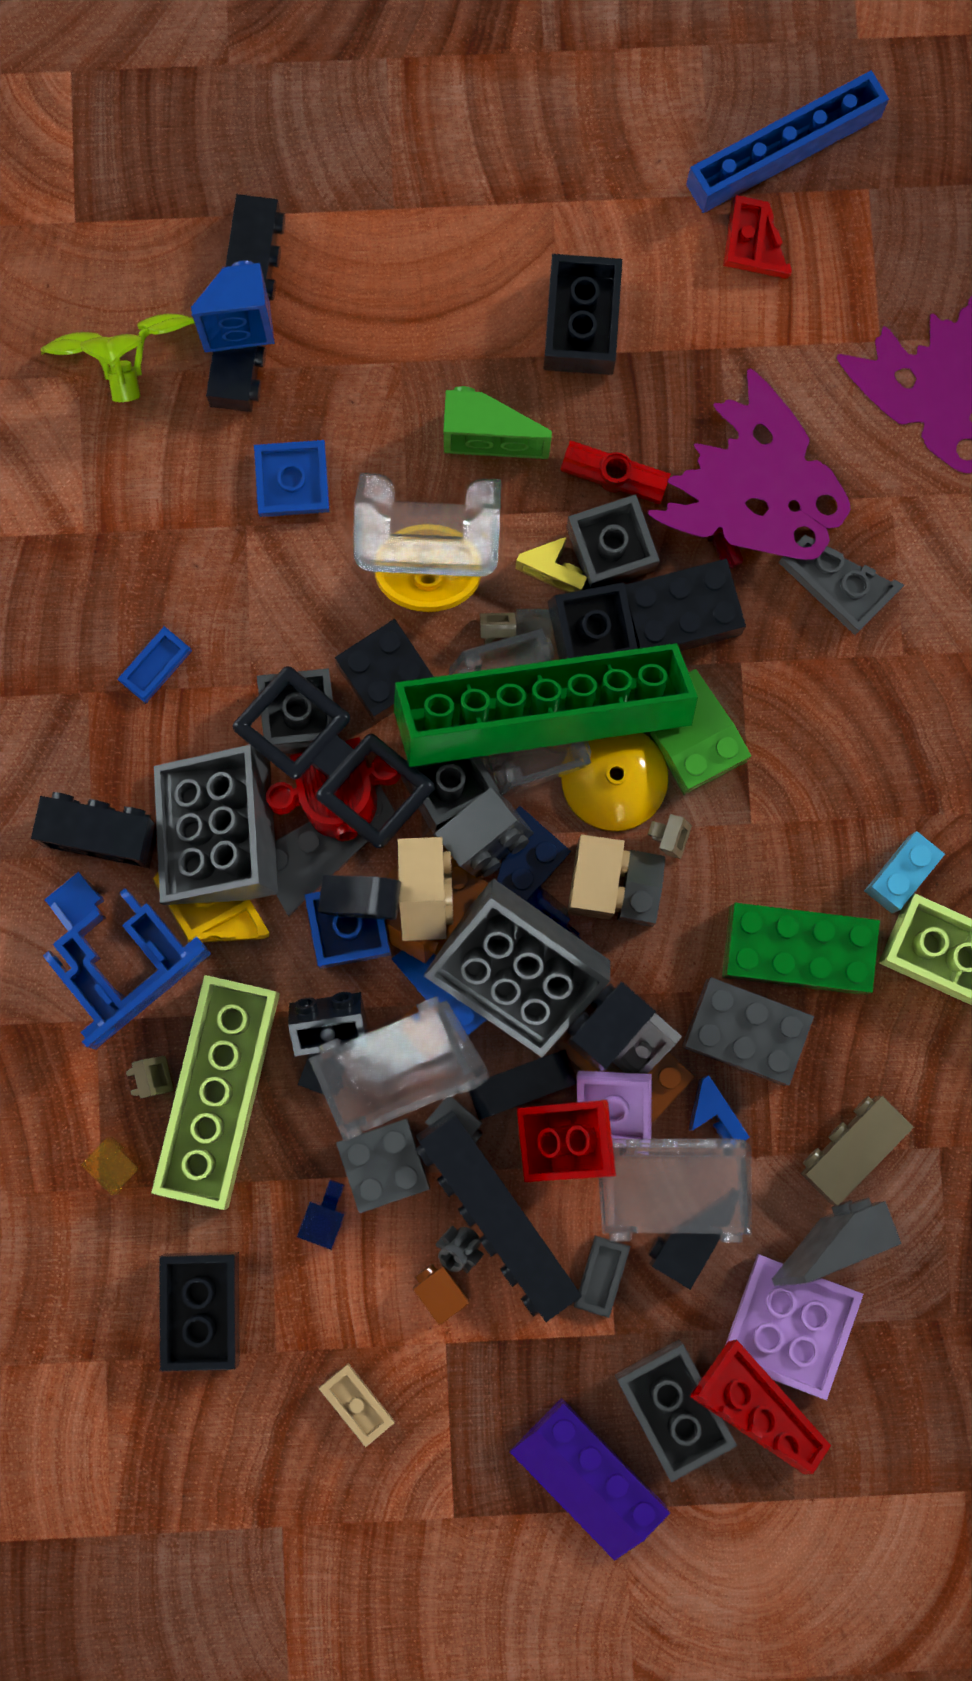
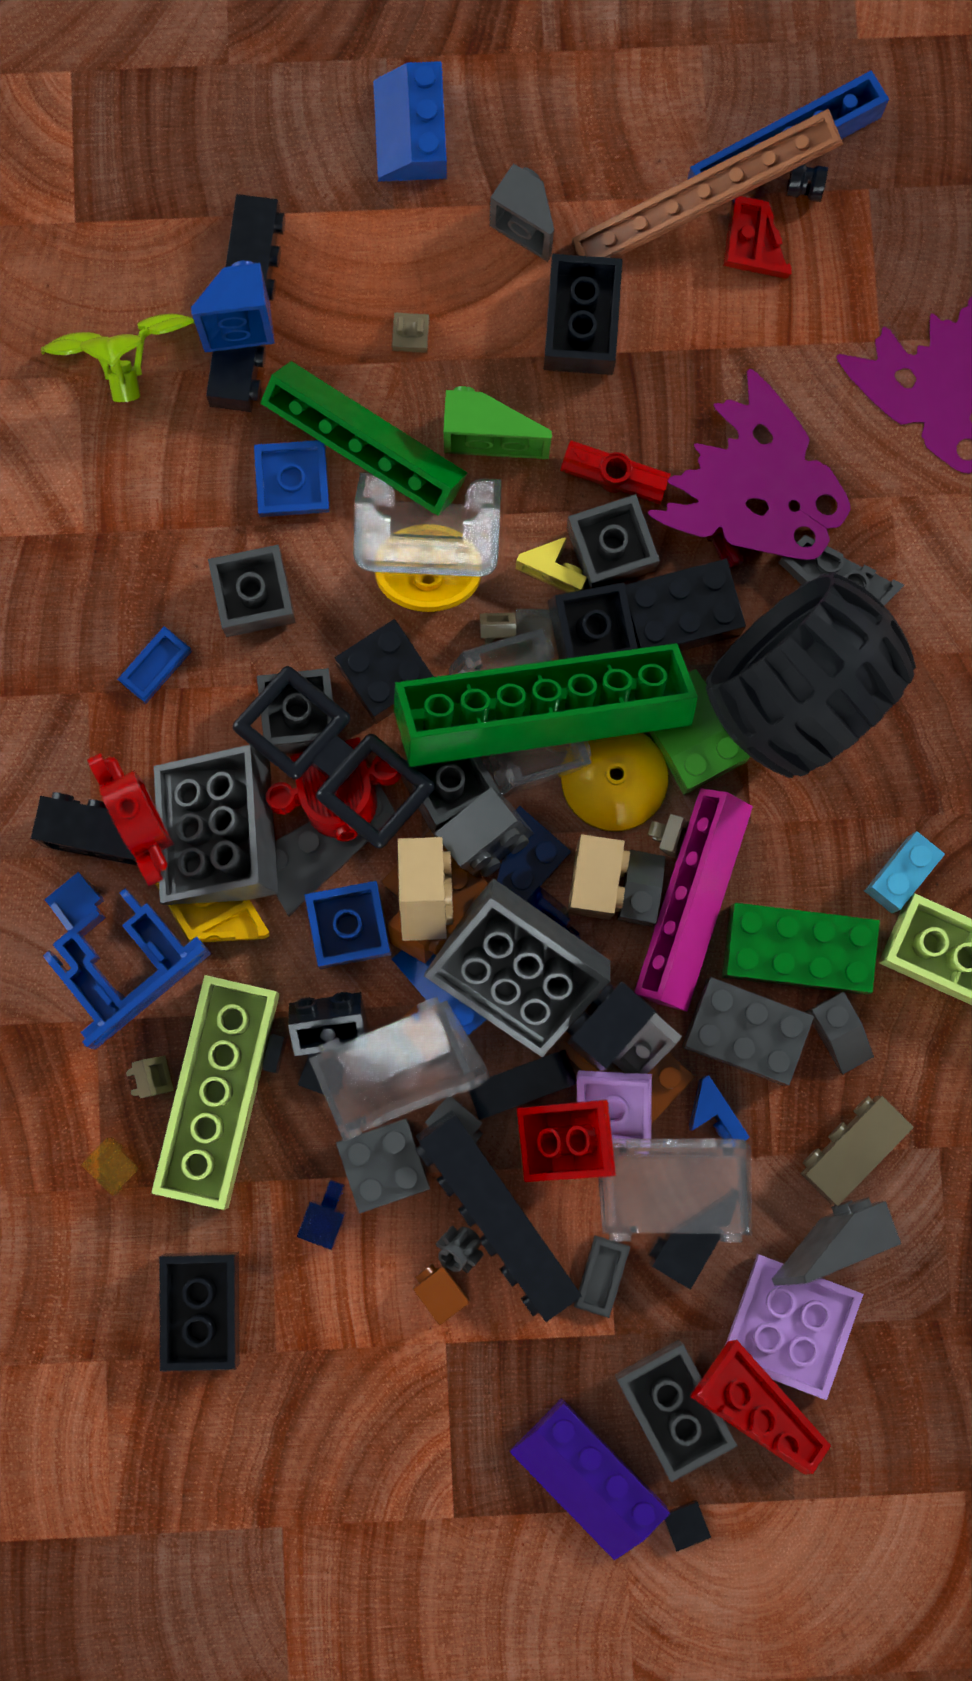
(133, 815): none -> red piece
(251, 591): none -> dark grey brick
(274, 1053): none -> black tile
(356, 1405): tan plate -> none
(359, 897): black beam -> none
(363, 437): none -> green brick
(410, 123): none -> blue slope
(410, 332): none -> dark tan tile
(522, 211): none -> dark grey slope
(687, 1525): none -> black tile
(693, 899): none -> dark pink brick
(711, 188): none -> nougat tile
(799, 184): none -> black wheel
(811, 675): none -> black tyre
(841, 1032): none -> dark grey slope

